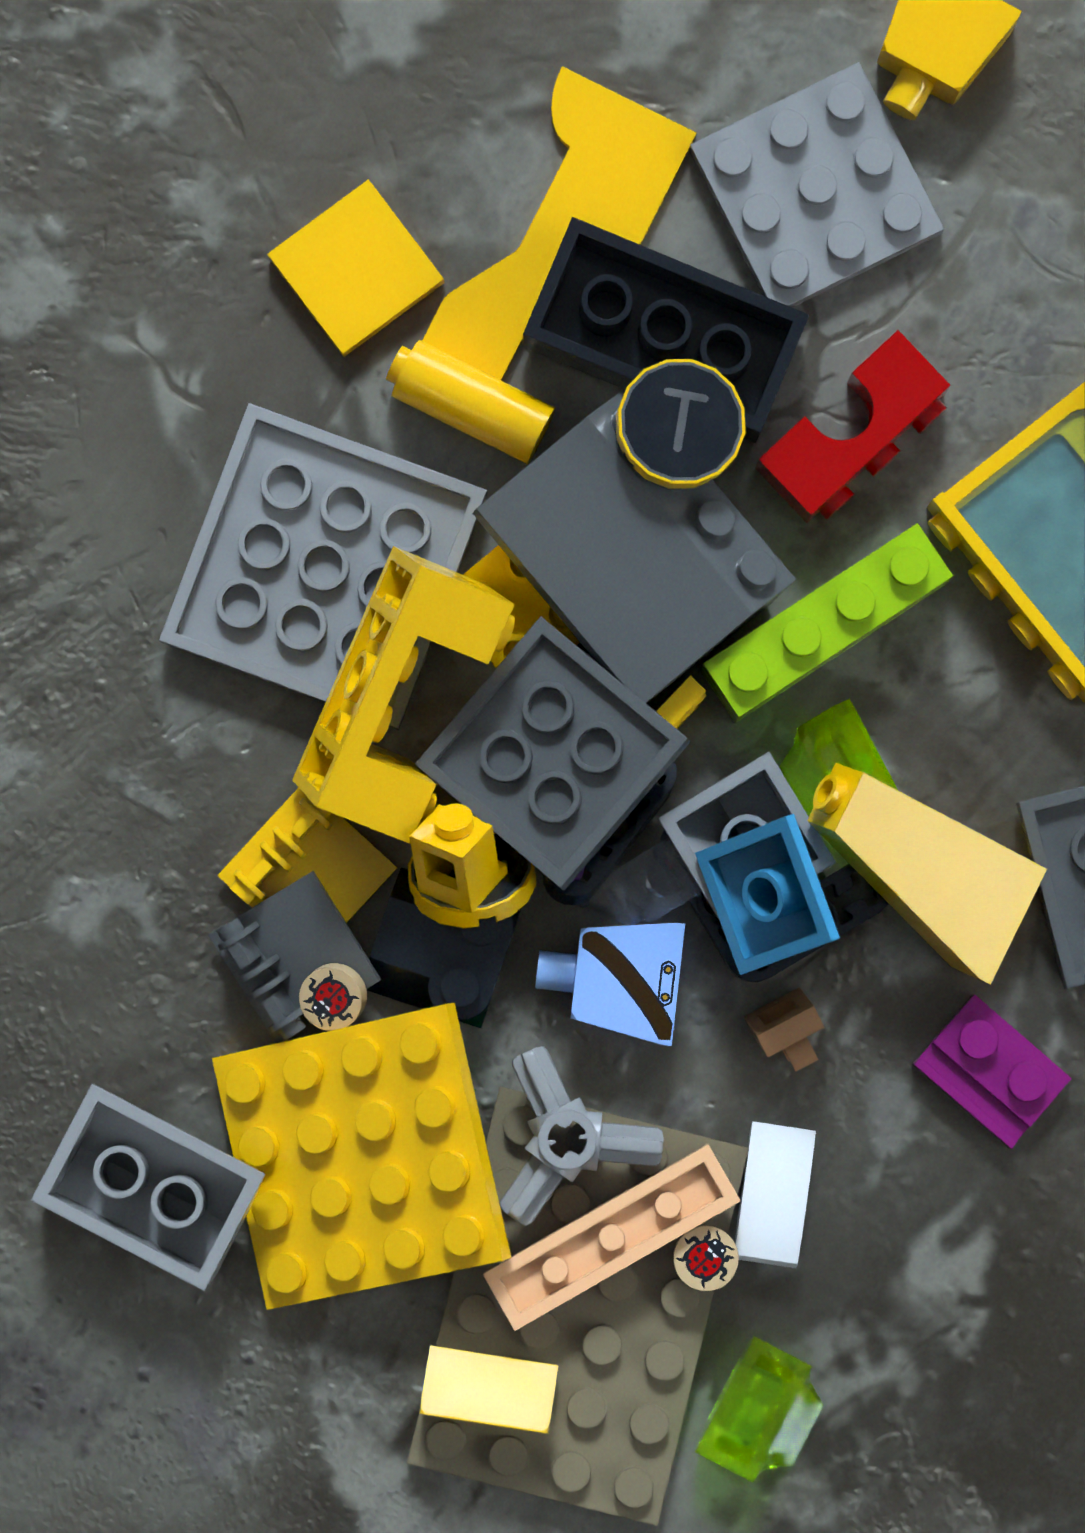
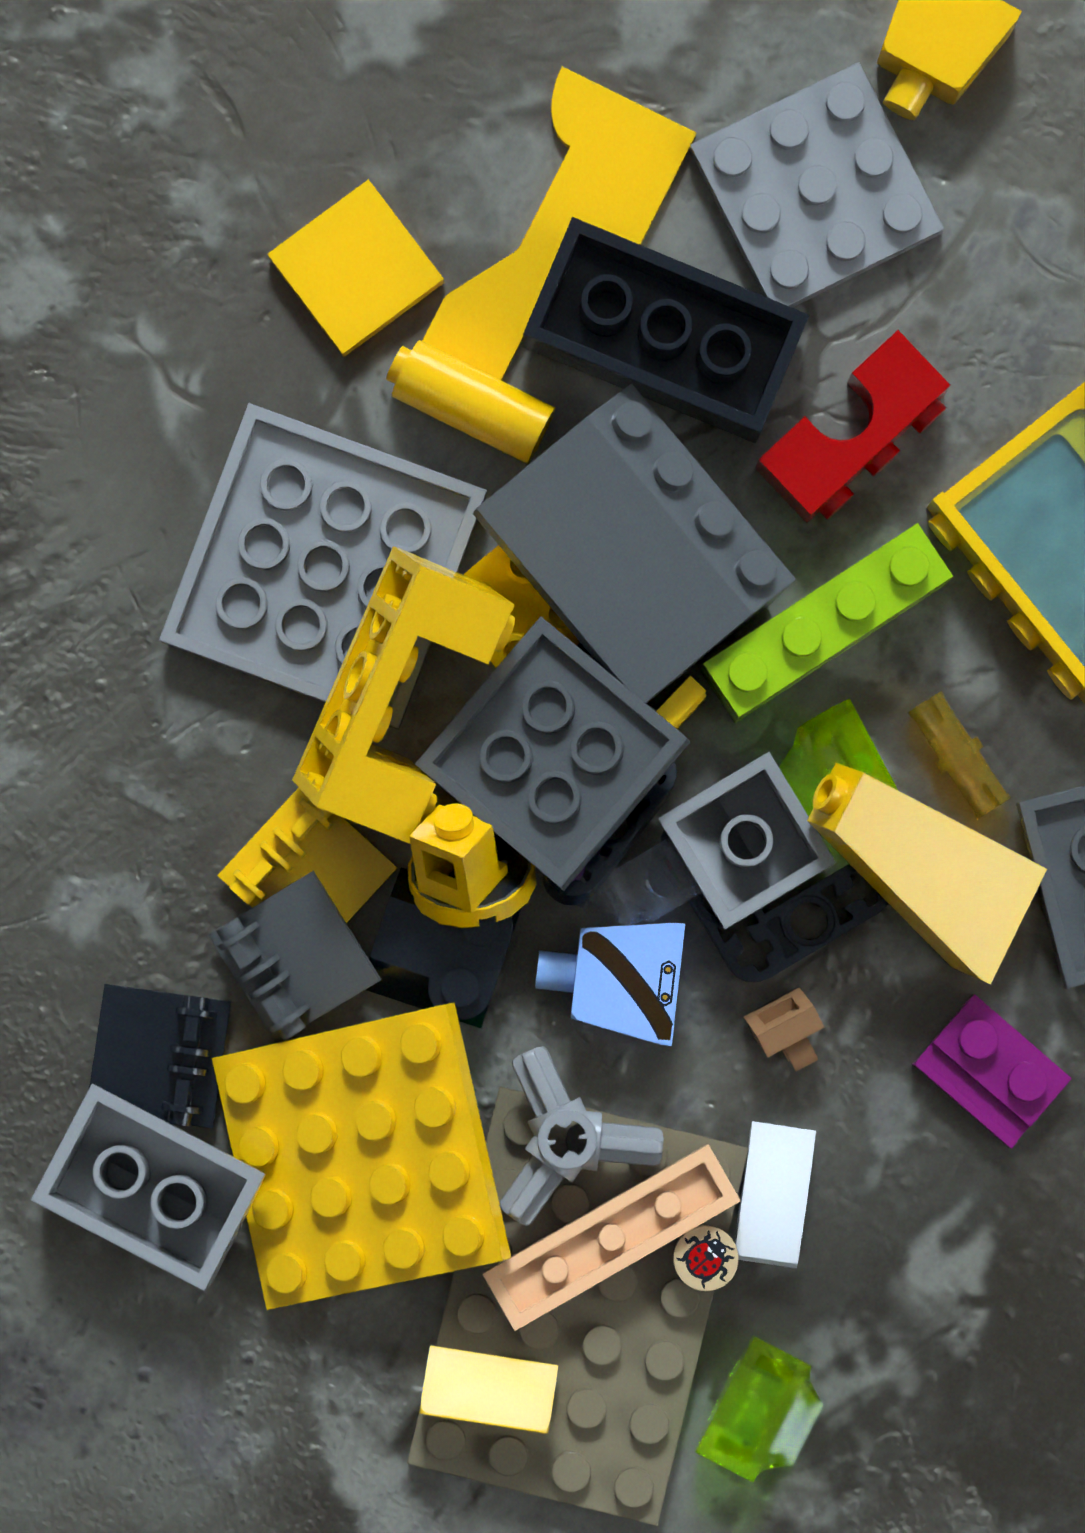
(160, 1052): none -> black hinge
(333, 996): tile -> none
(680, 423): black tile -> none
(767, 894): dark azure slope -> none
(959, 755): none -> clear yellow pin

